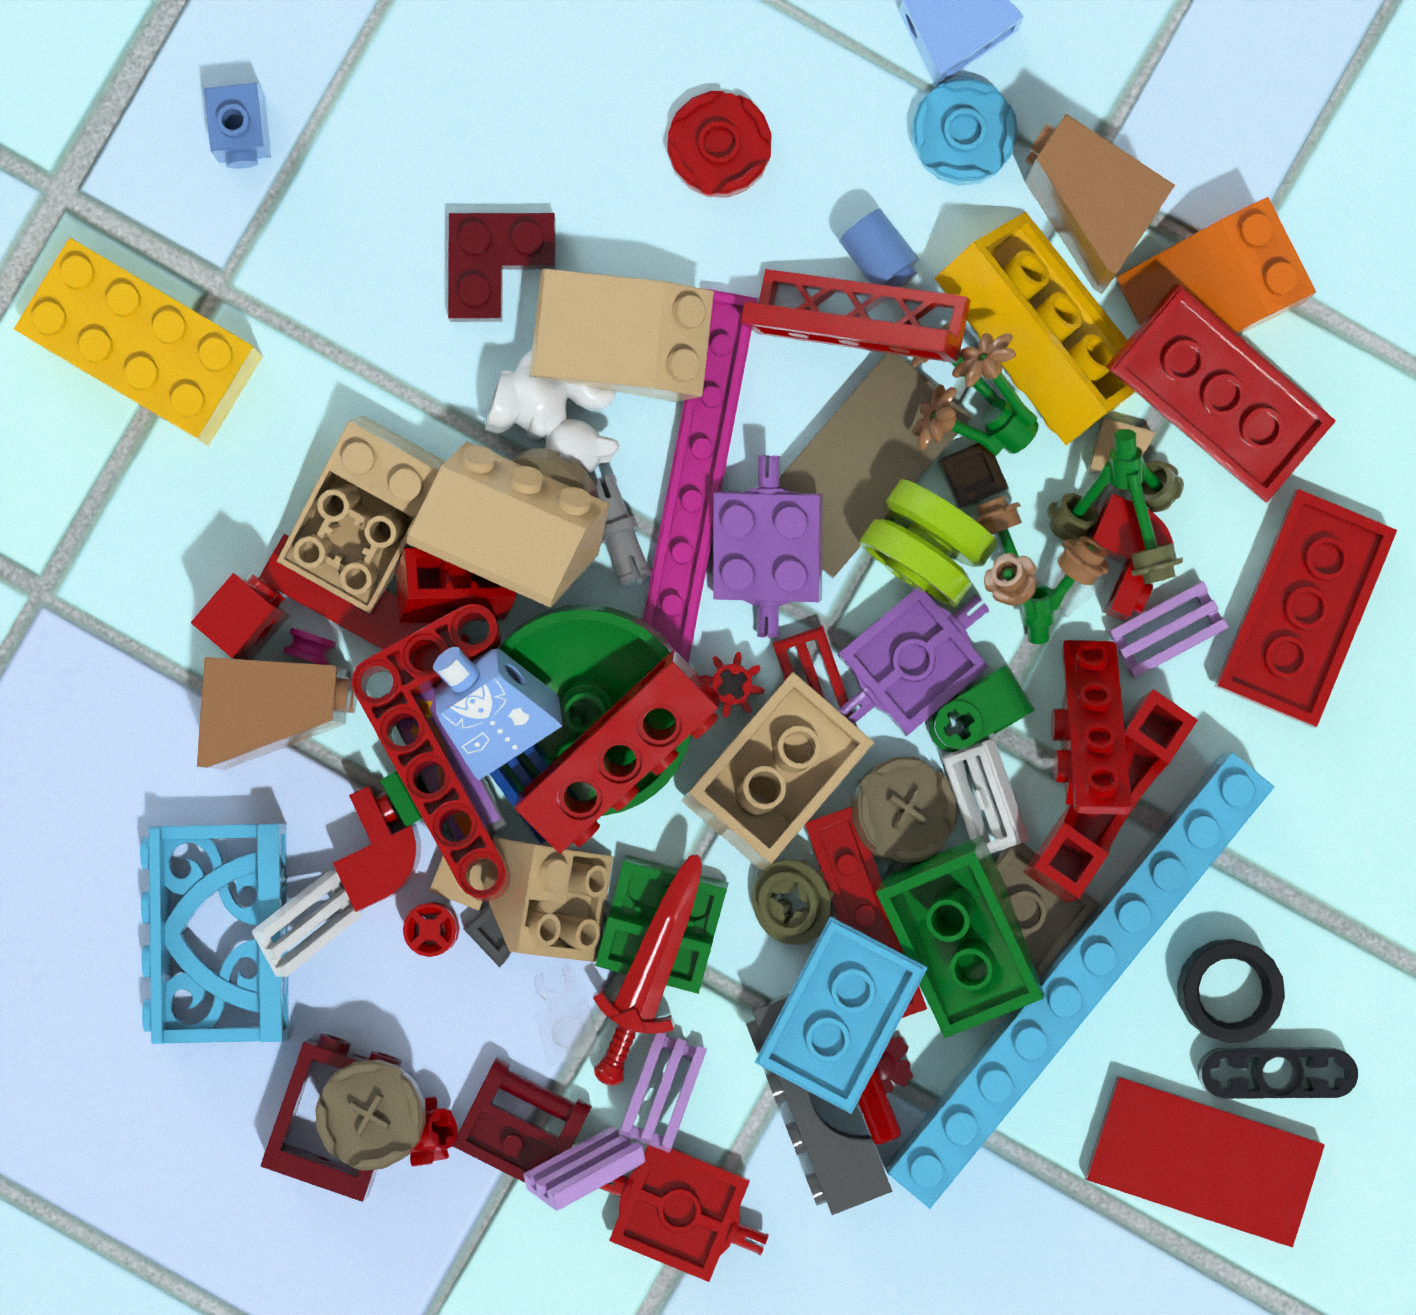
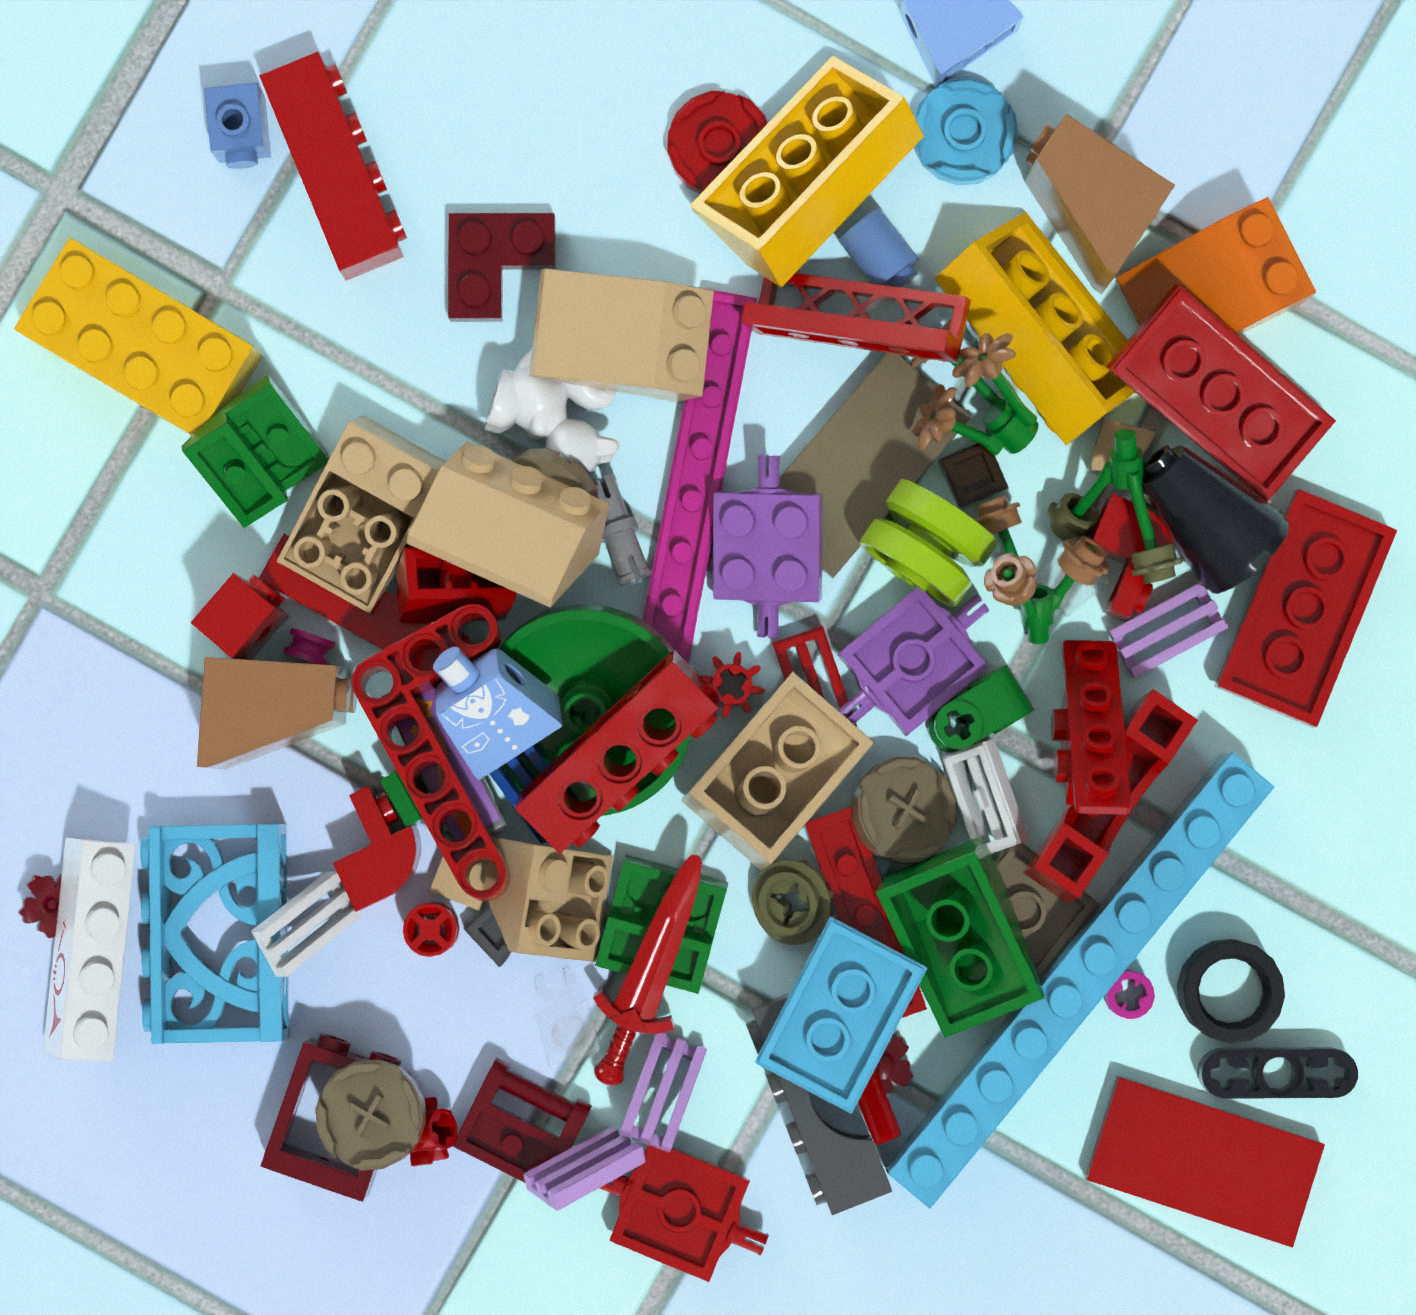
(44, 906): none -> dark red plant
(89, 949): none -> white brick
(255, 451): none -> green slope
(332, 165): none -> red brick
(808, 169): none -> yellow slope
(1143, 1002): none -> dark pink bush
(1212, 517): none -> black cone

